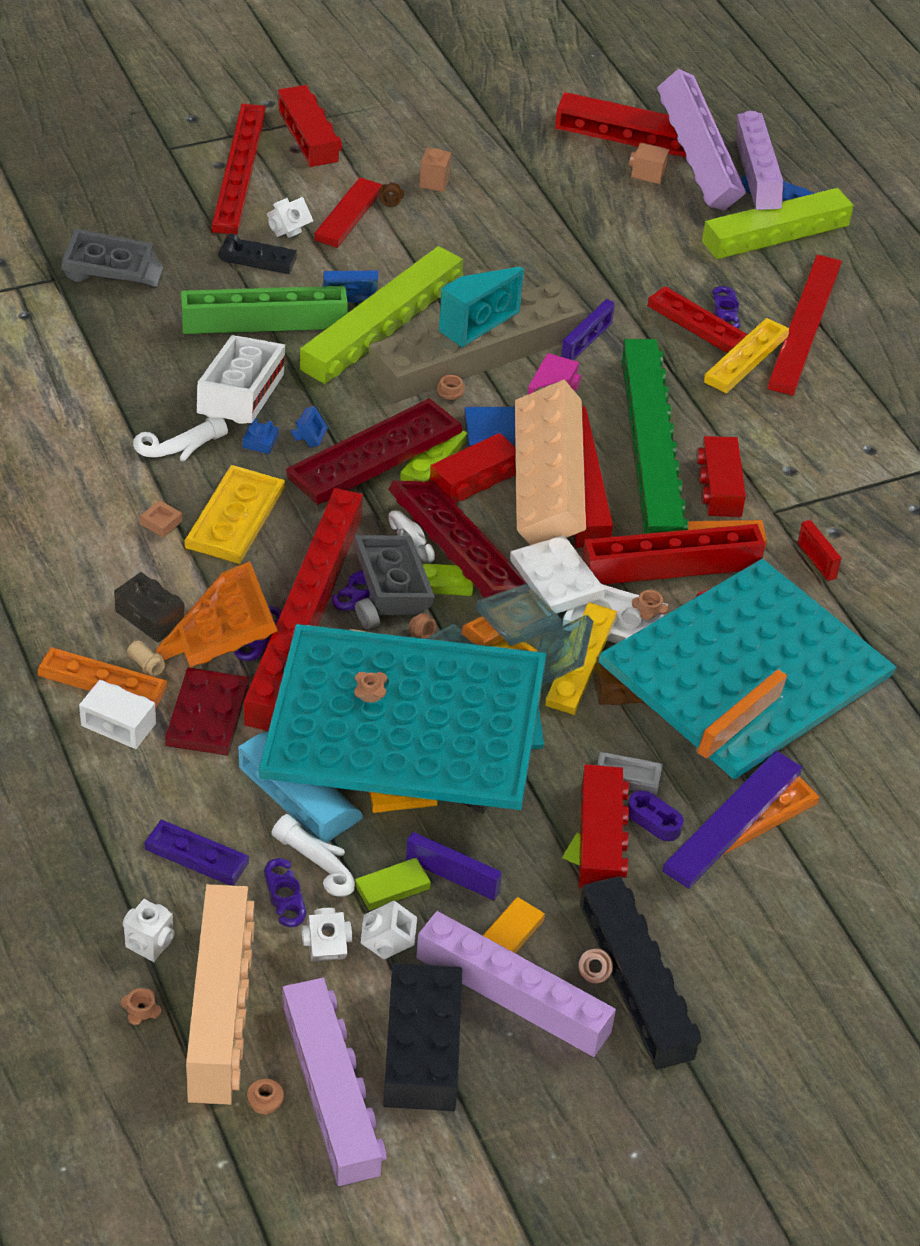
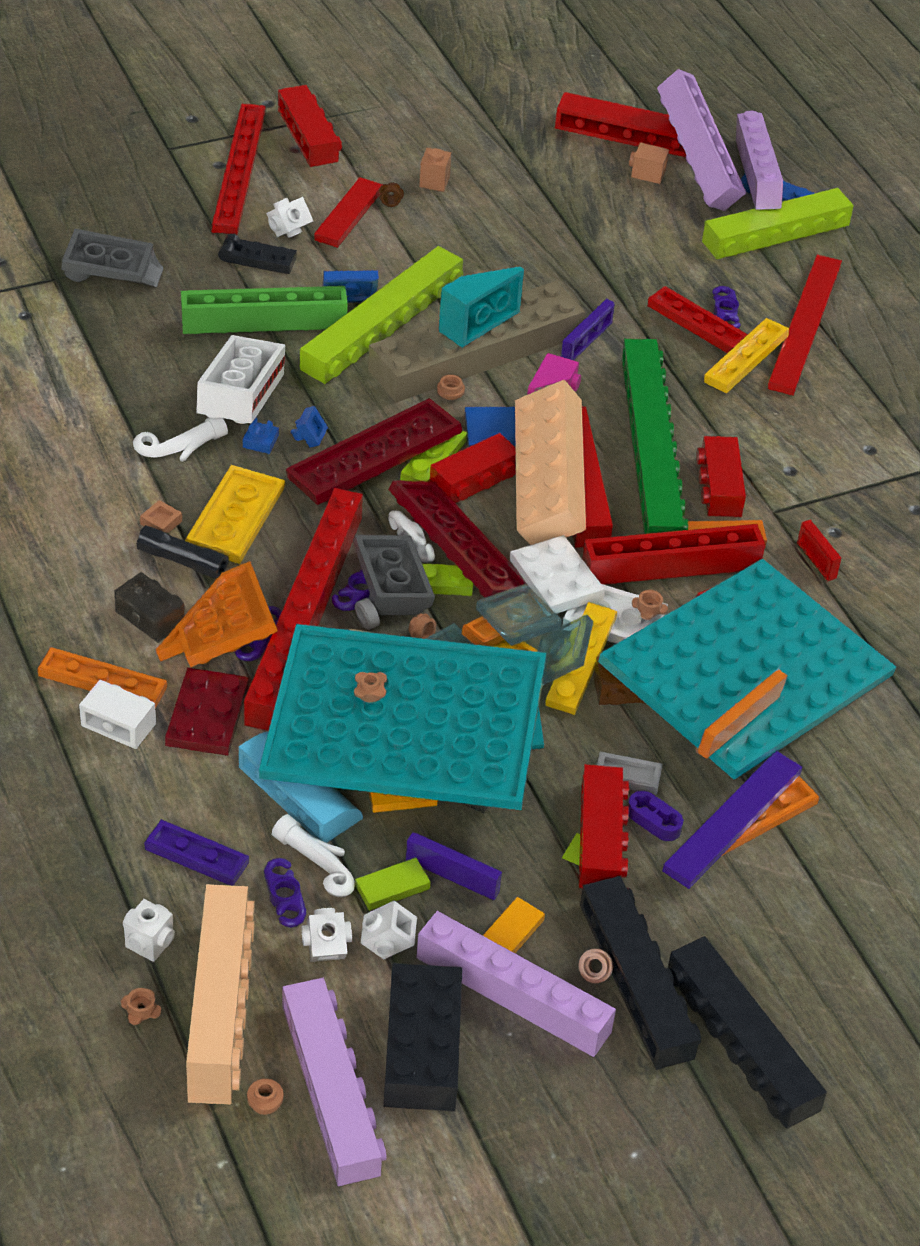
(151, 663): tan pin -> none
(182, 552): none -> black axle
(746, 1033): none -> black brick

